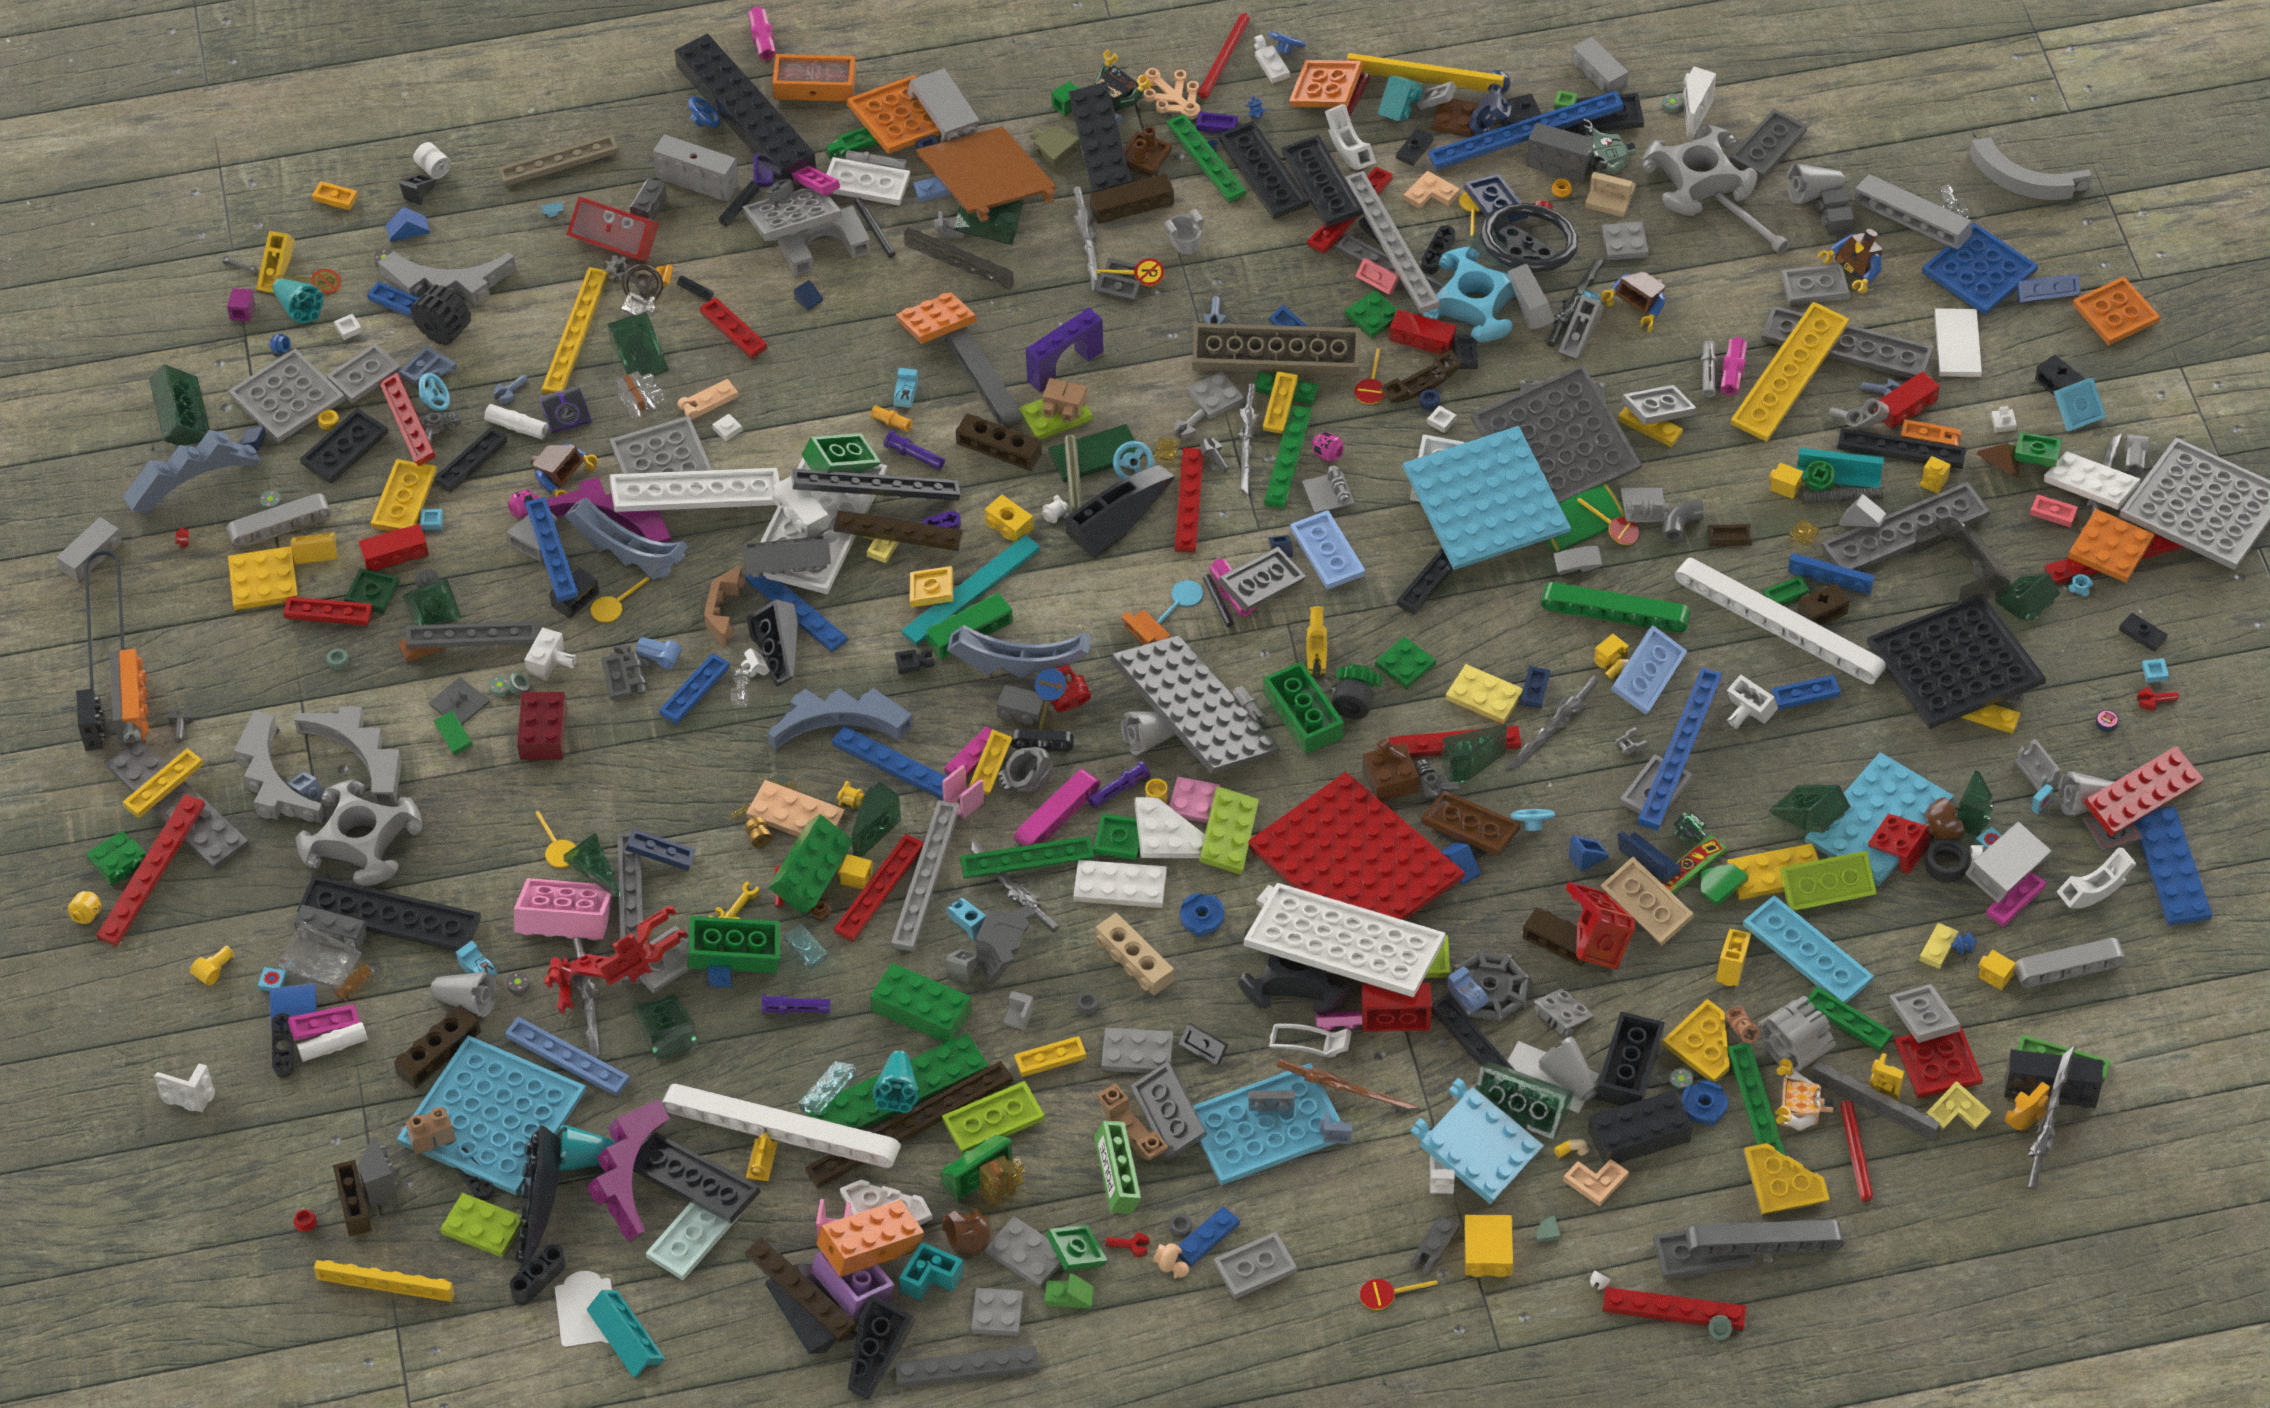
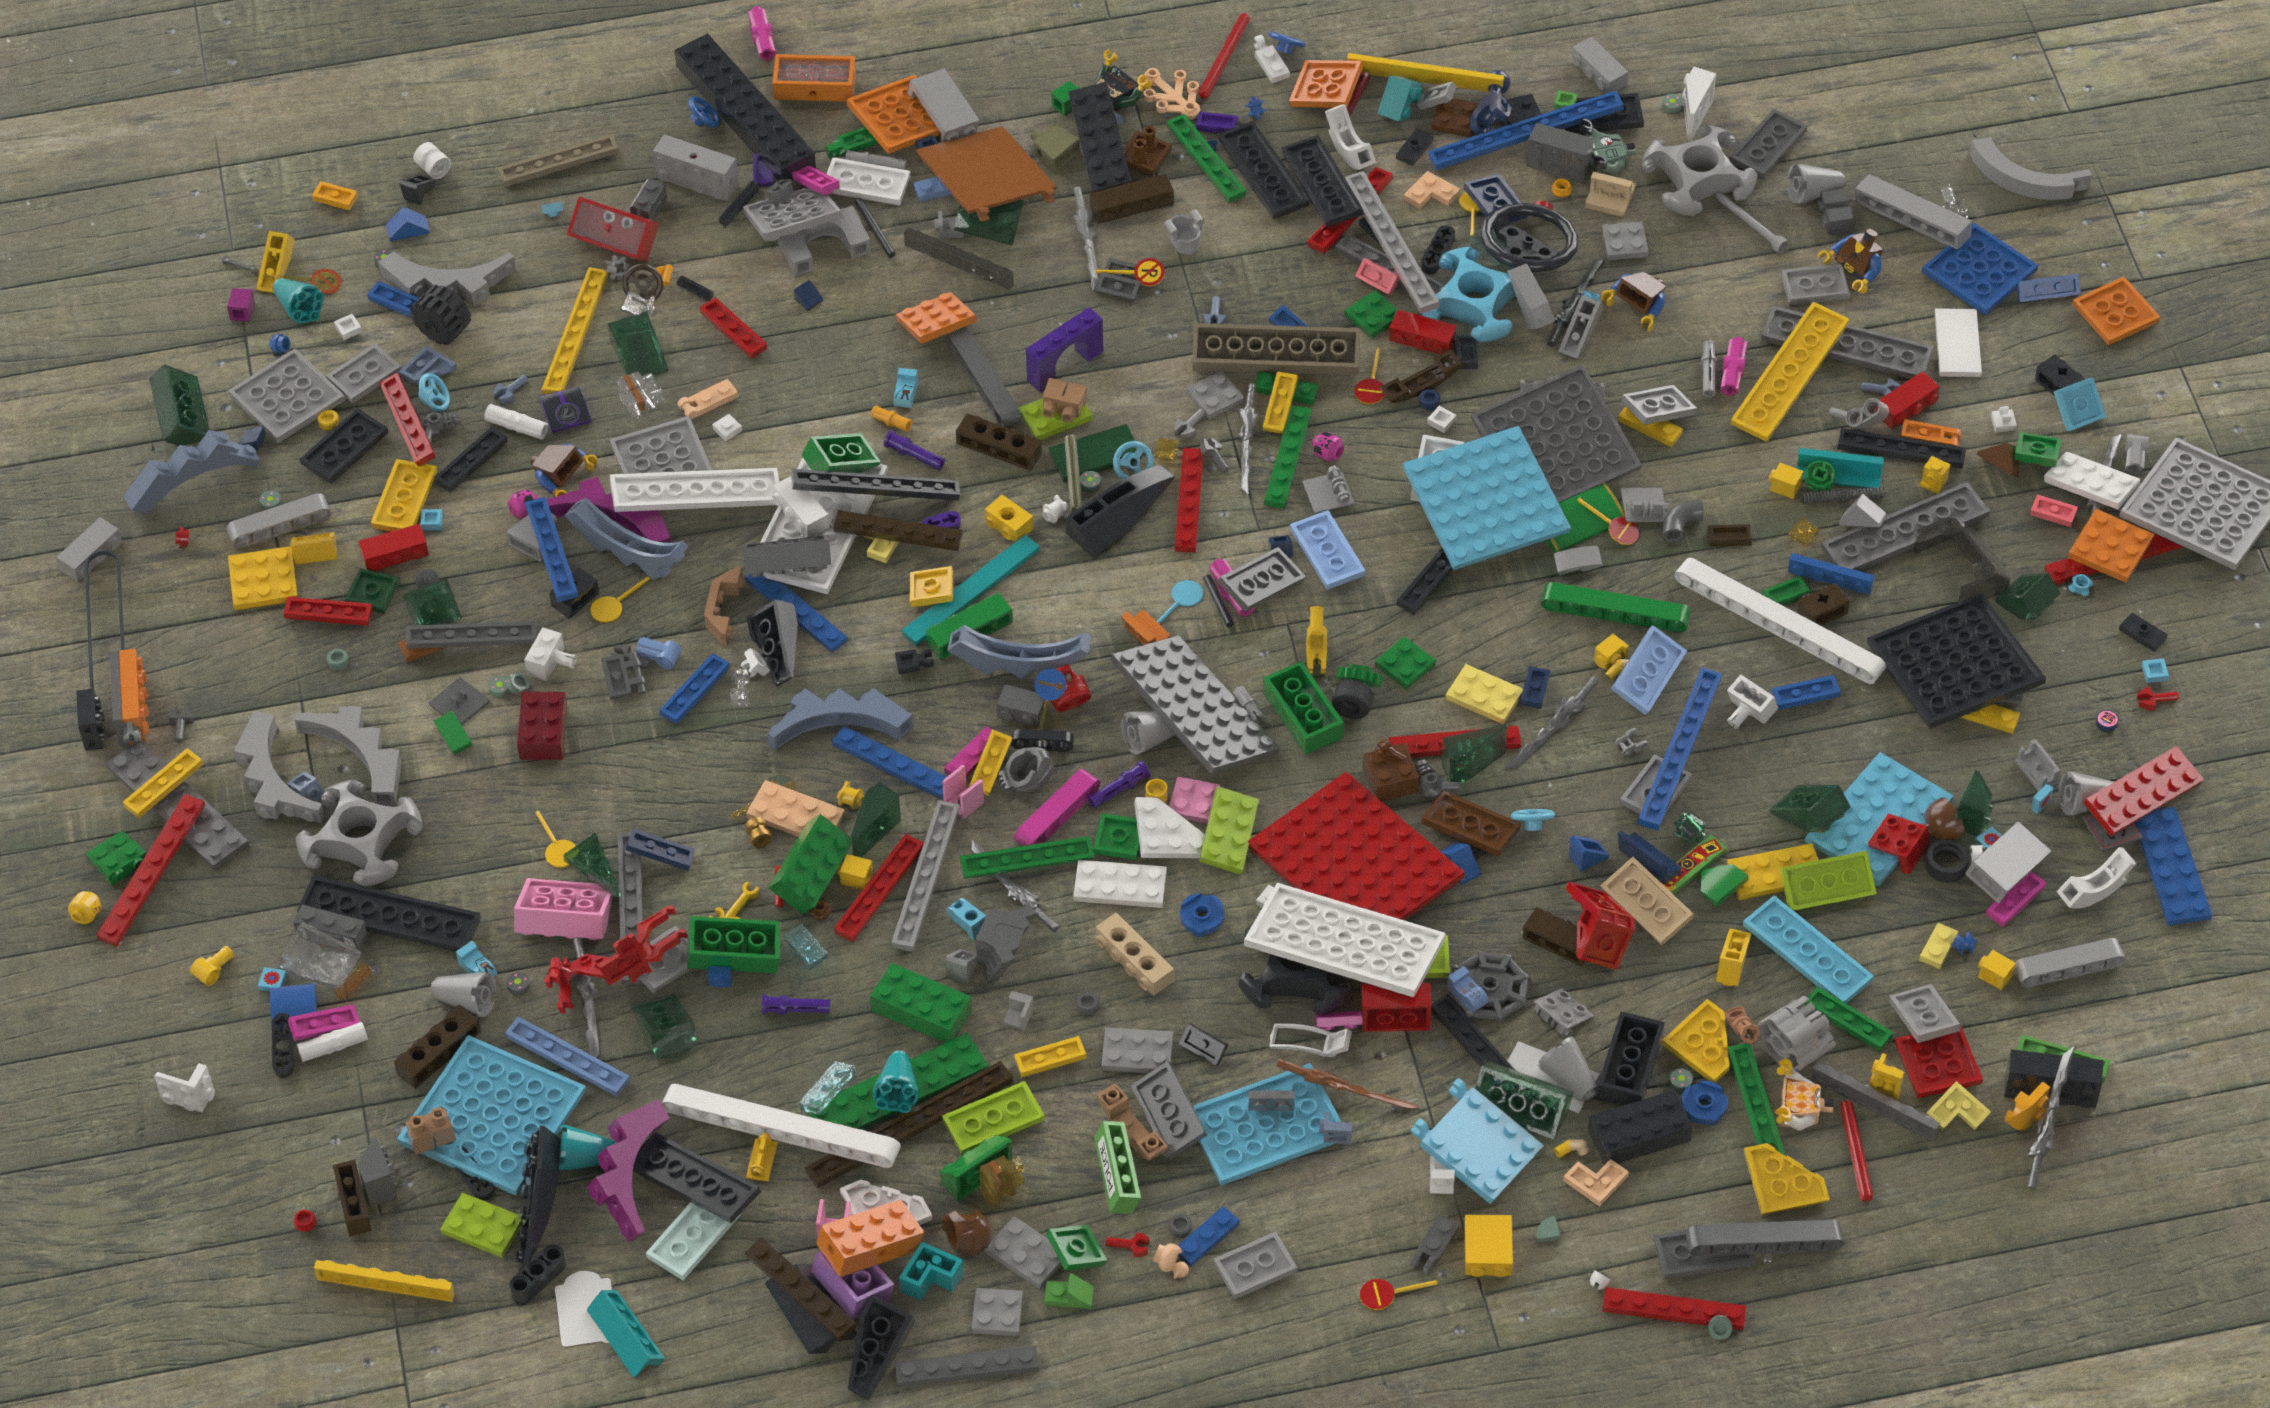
(1090, 481): none -> sand green tile

